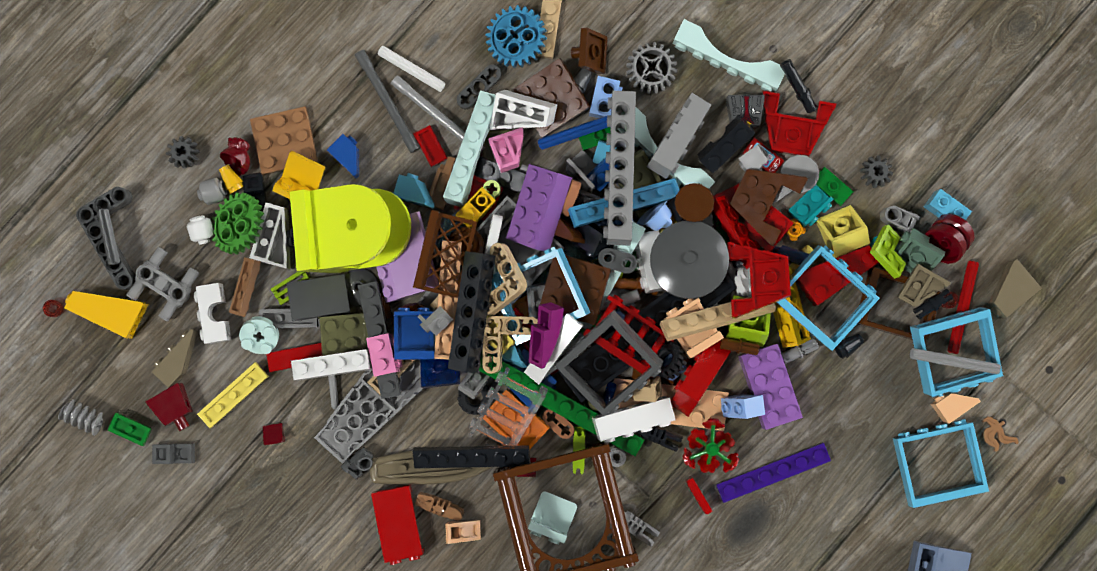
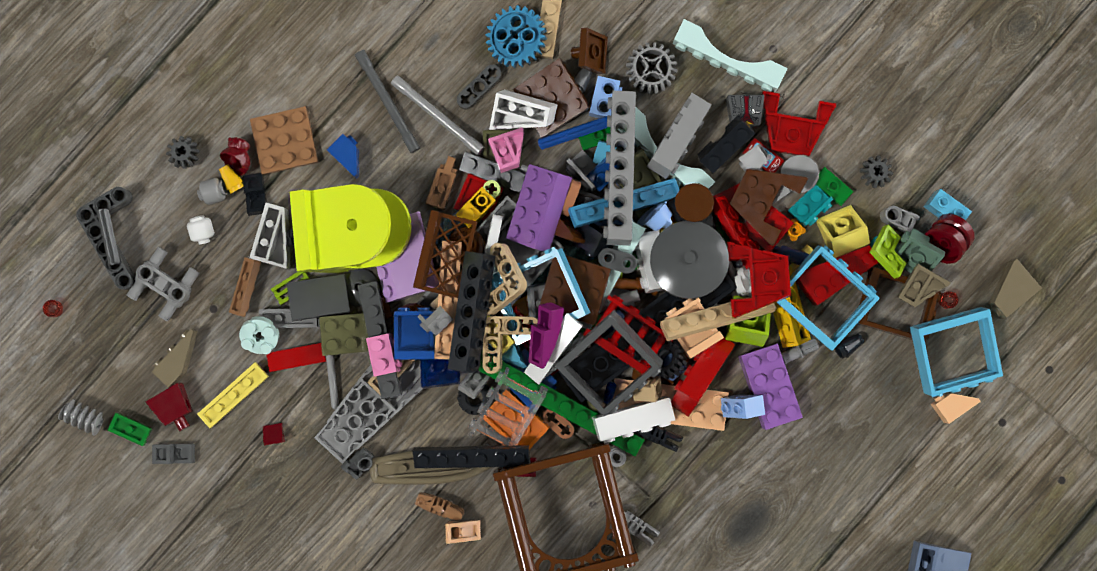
(112, 313): yellow slope -> none
(207, 298): white arch -> none
(237, 223): bright green gear -> none
(299, 174): yellow bracket -> none
(331, 365): white brick -> none
(397, 524): red panel -> none
(411, 68): white axle -> none
(413, 191): medium azure slope -> none
(430, 146): red tile -> none
(463, 171): light aqua arch -> none
(552, 517): light aqua bracket -> none
(579, 444): lime piece -> none
(698, 495): red tile -> none
(707, 457): red plant -> none
(739, 346): reddish brown axle -> none
(773, 472): dark purple plate -> none
(802, 92): black pin -> none
(933, 304): black pin -> none
(955, 361): light grey axle -> none
(963, 305): red axle -> none
(975, 457): medium azure window -> none
(995, 427): medium nougat piece -> none

